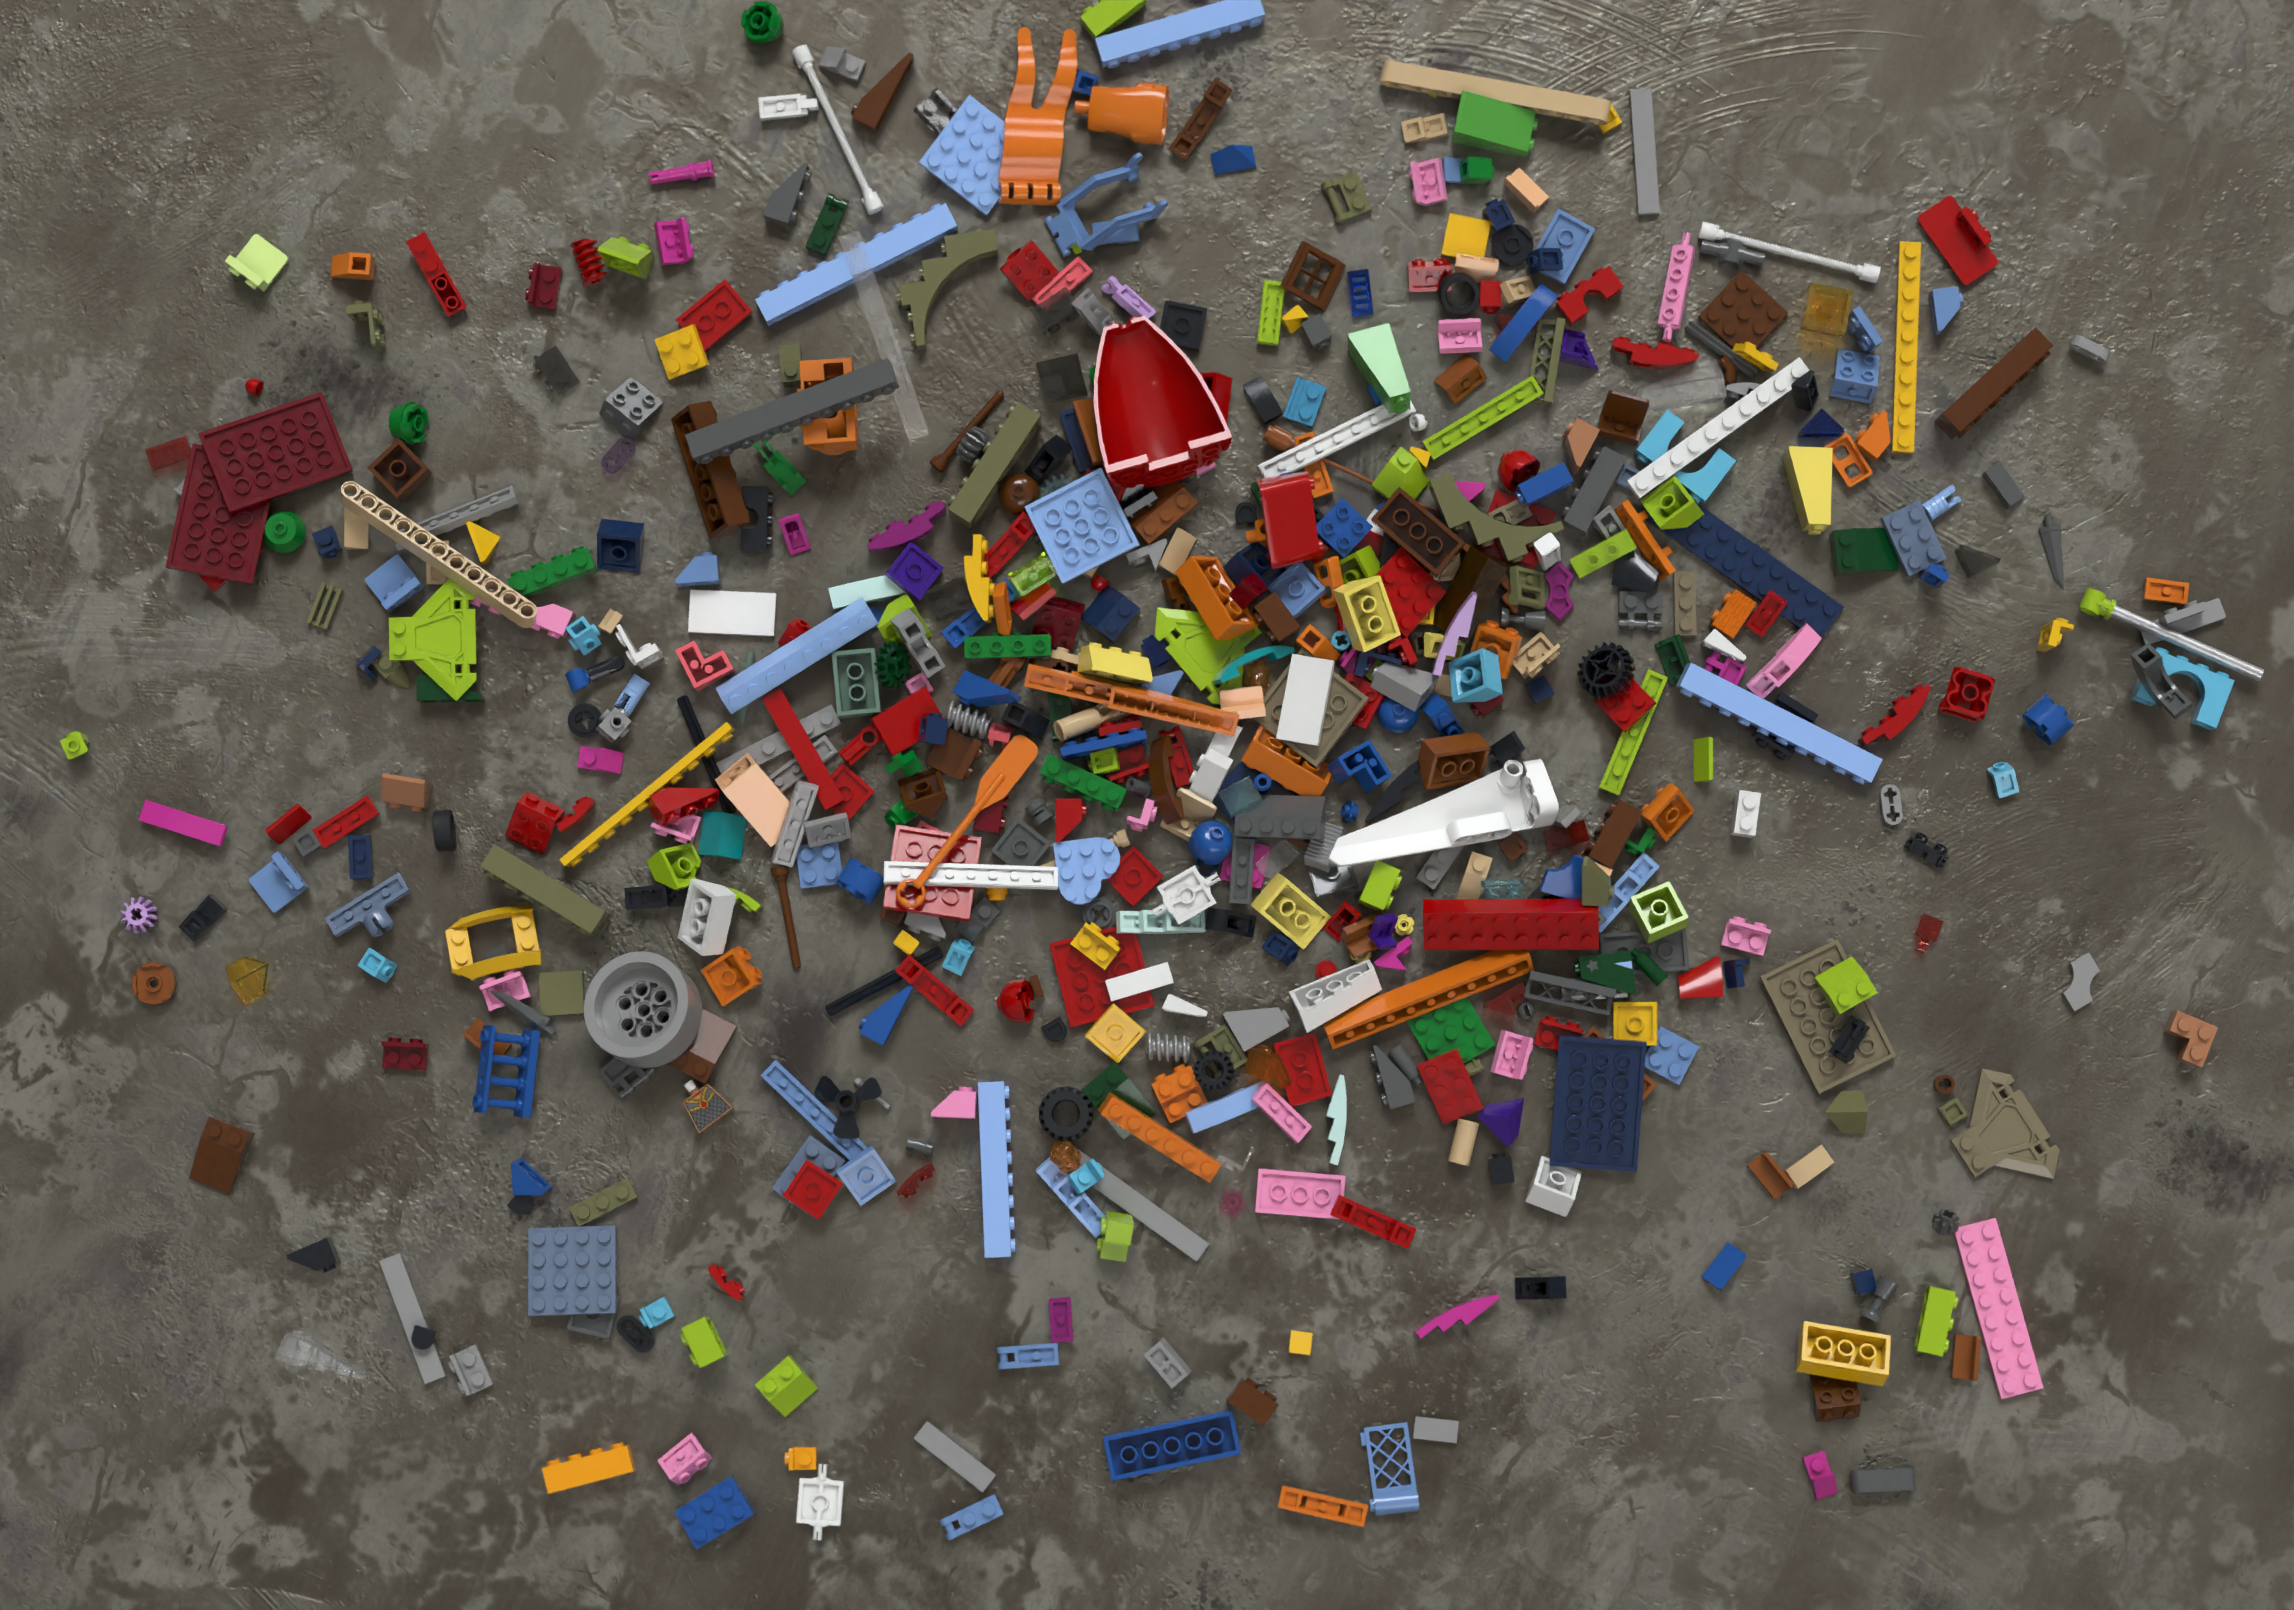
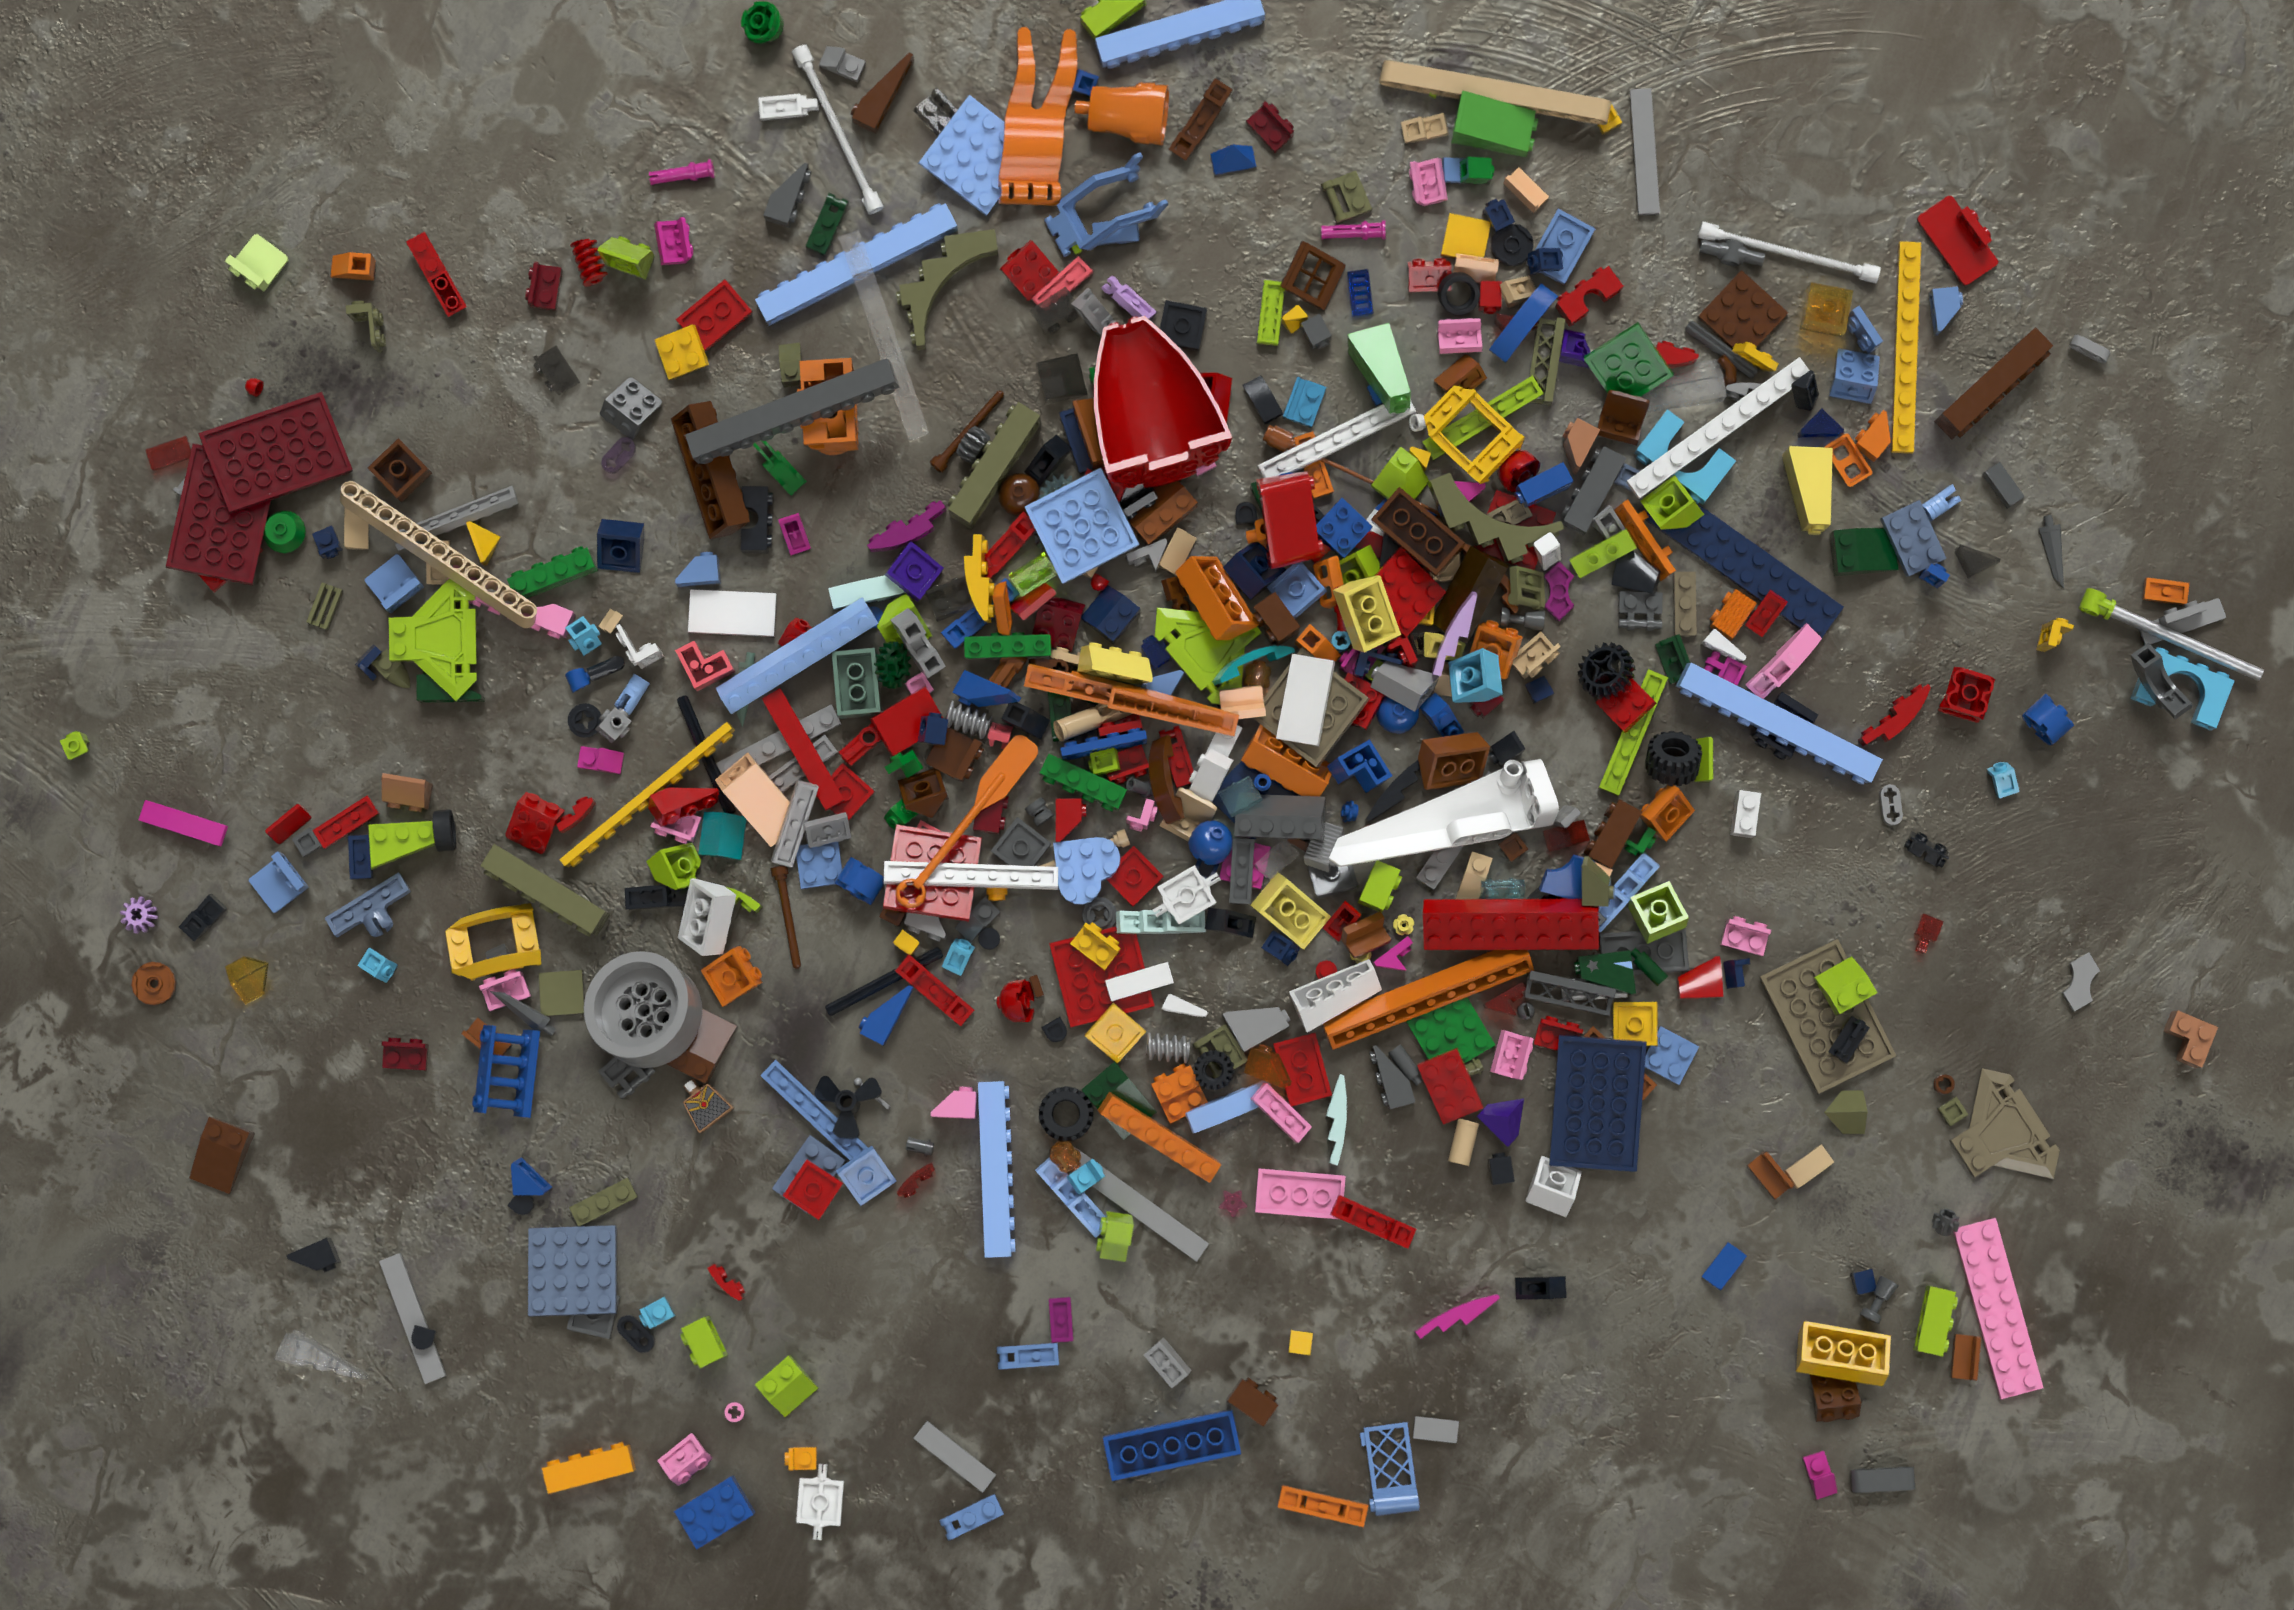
(398, 840): none -> lime wedge
(408, 422): green cone -> none
(470, 1370): light grey bracket -> none
(739, 1407): none -> bright pink bush
(989, 938): none -> black tile
(1232, 1165): clear bracket -> none
(1248, 591): dark red brick -> none
(1271, 127): none -> dark red bracket
(1364, 230): none -> dark pink pin
(1382, 931): dark purple bracket -> none
(1494, 454): none -> yellow wedge
(1629, 363): none -> green plate
(1673, 758): none -> black tyre
(1676, 287): bright pink plate -> none

